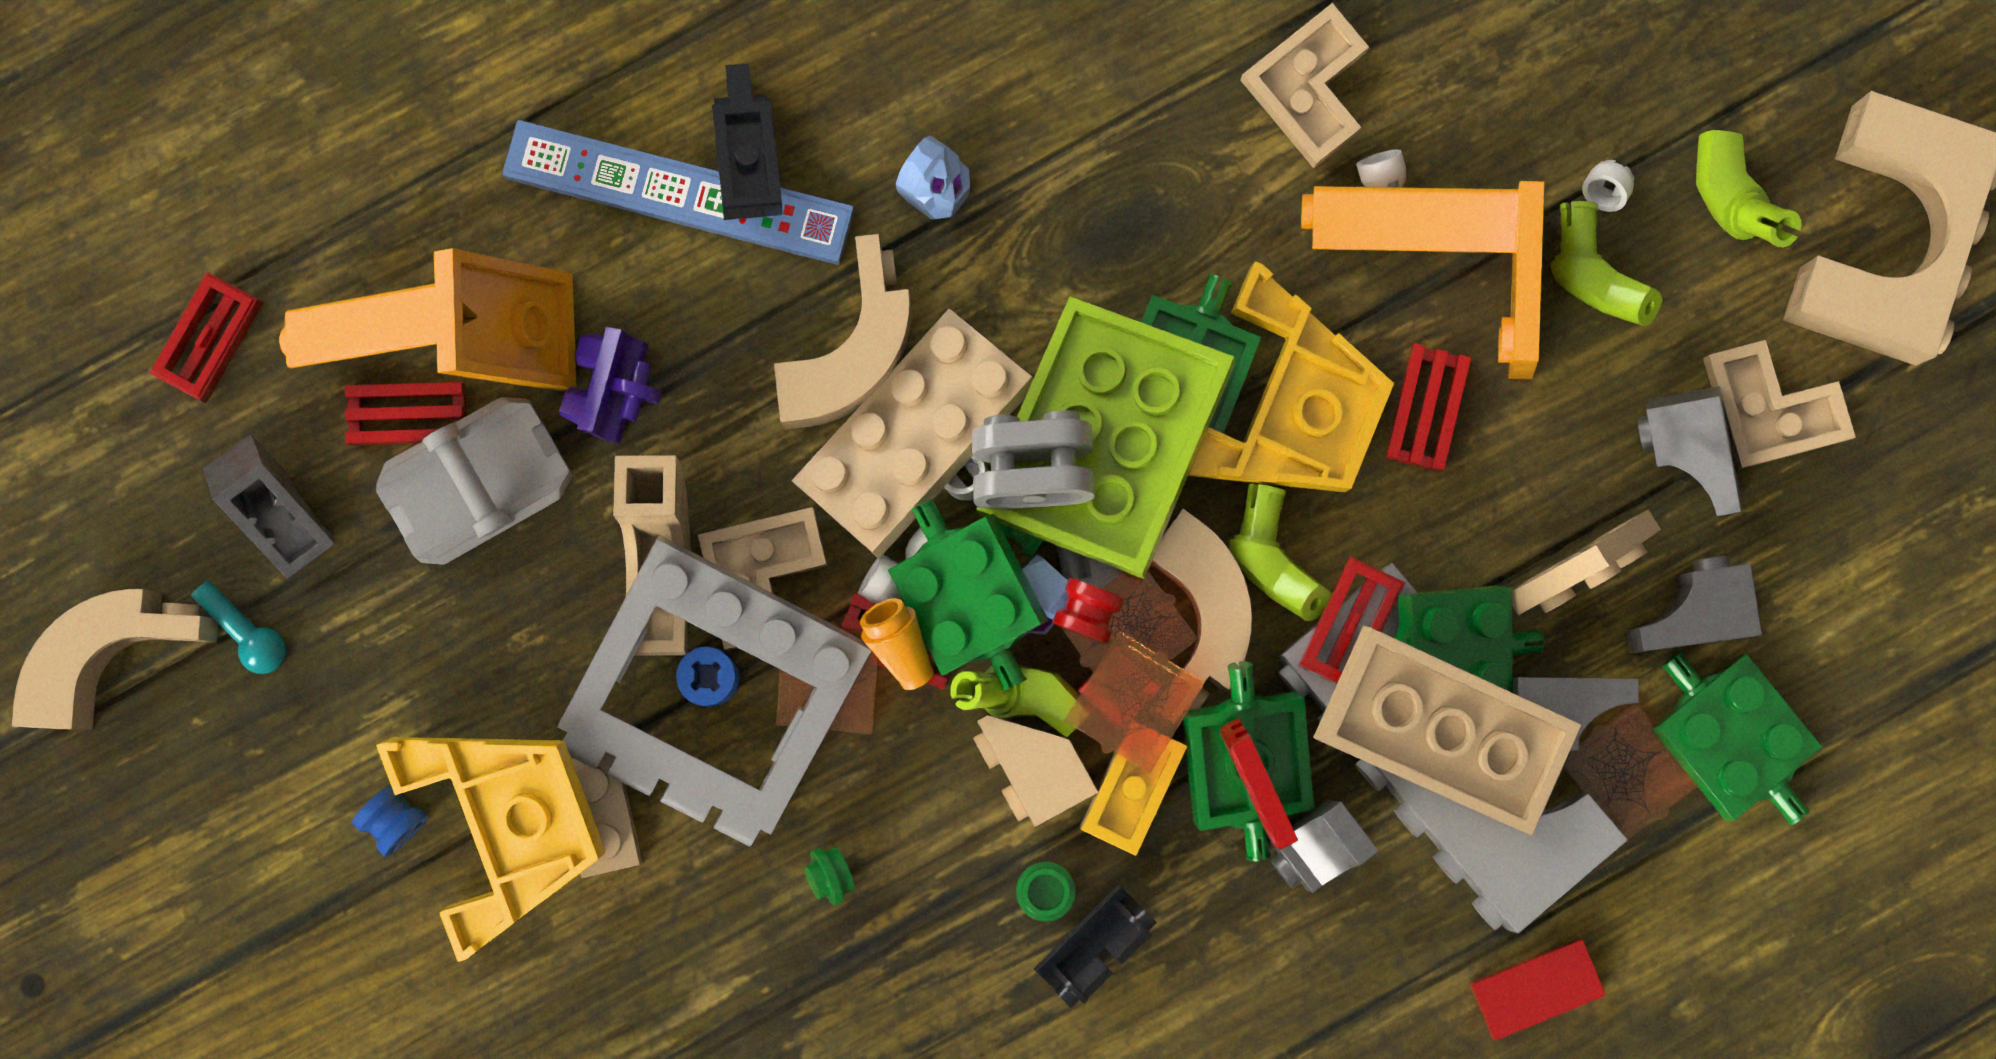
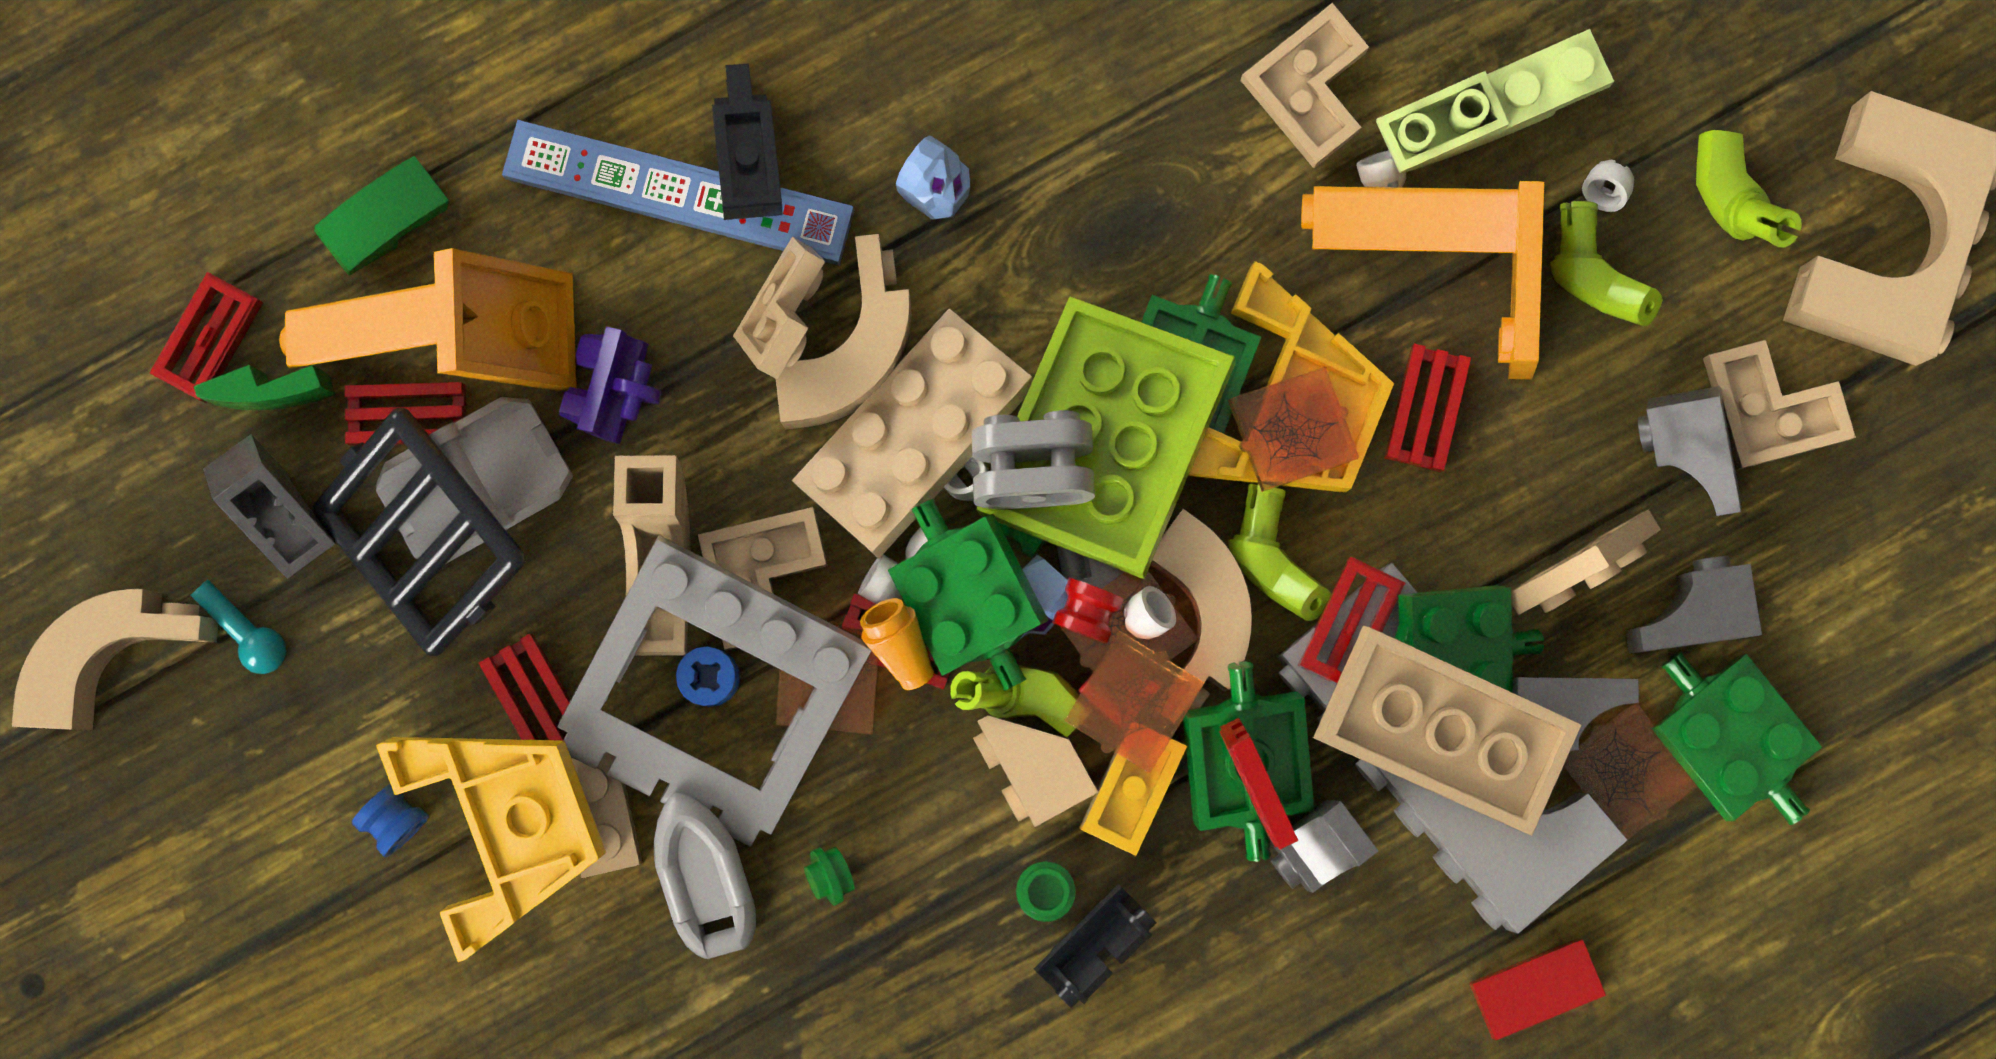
(250, 389): none -> green slope
(380, 214): none -> green slope
(472, 517): none -> black bar
(509, 656): none -> red tile
(702, 877): none -> light grey piece
(771, 329): none -> tan plate
(1149, 613): none -> white hinge
(1293, 429): none -> clear orange piece
(1494, 103): none -> yellowish green slope

